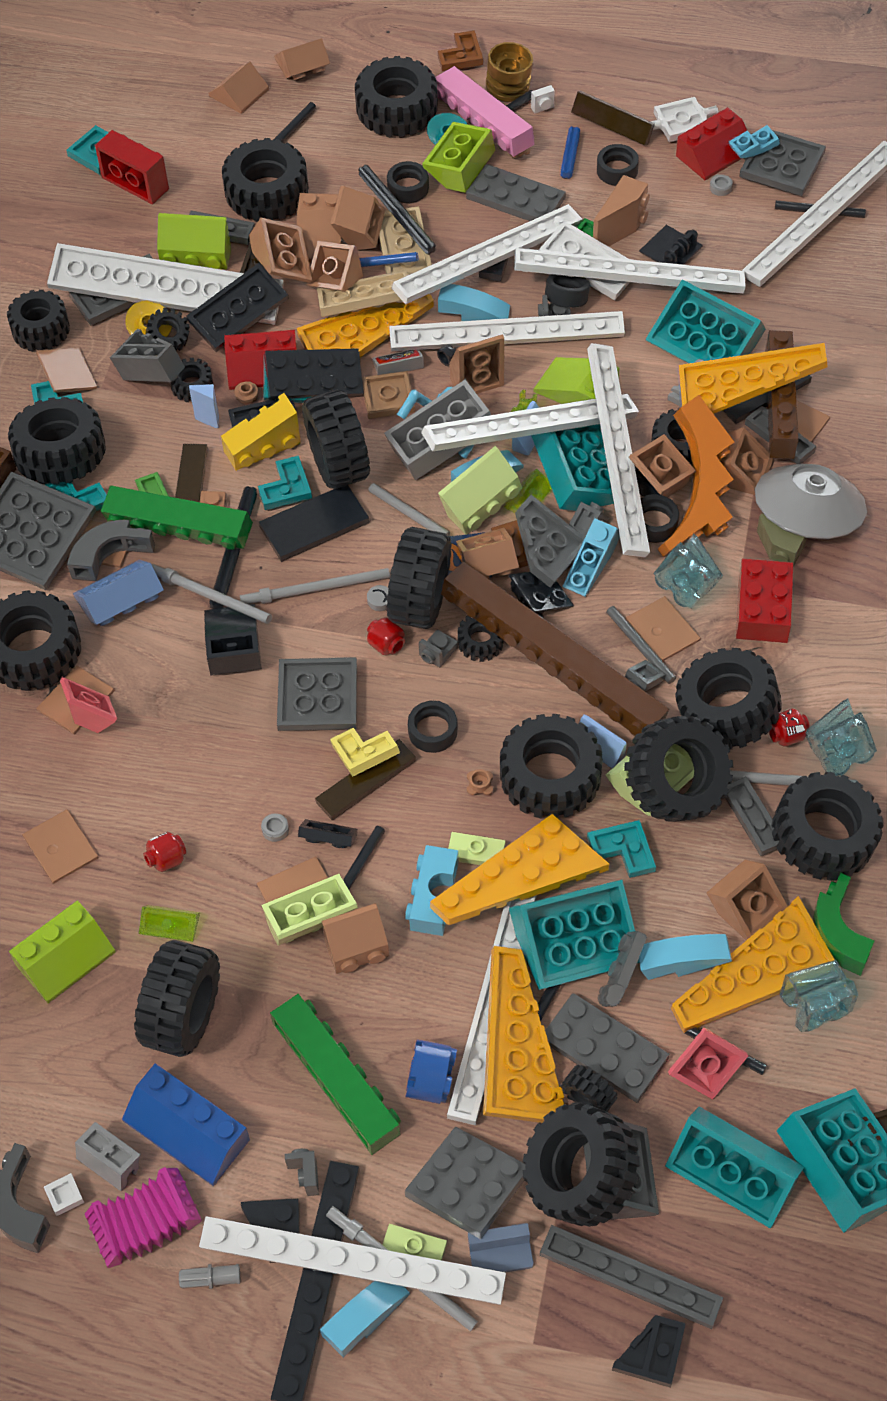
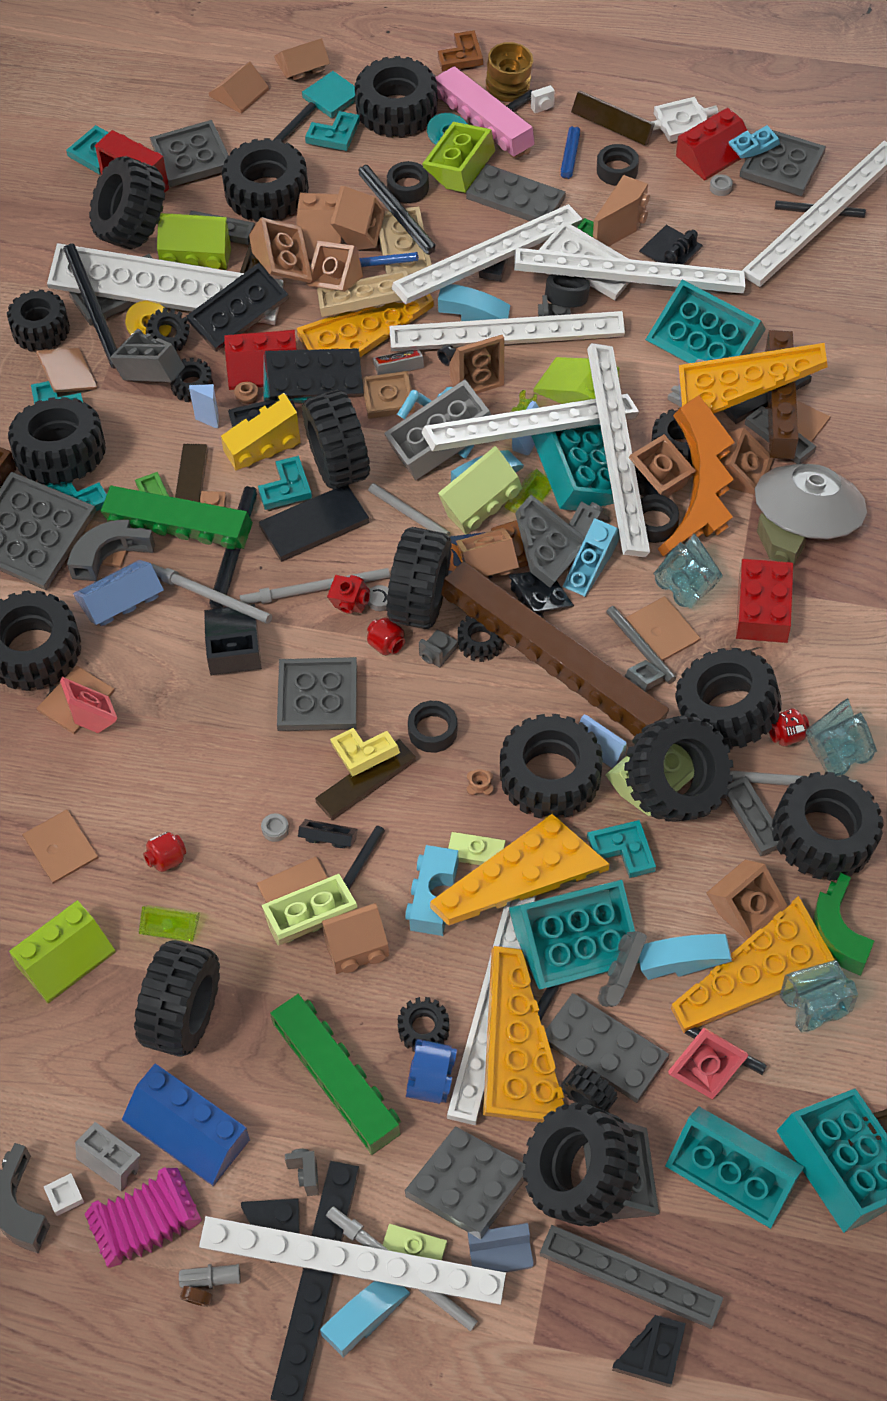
(91, 301): none -> black axle
(127, 202): none -> black tyre
(191, 152): none -> dark grey plate
(196, 1296): none -> reddish brown tile
(330, 94): none -> teal tile
(335, 136): none -> teal plate
(349, 594): none -> red brick
(423, 1009): none -> black tyre

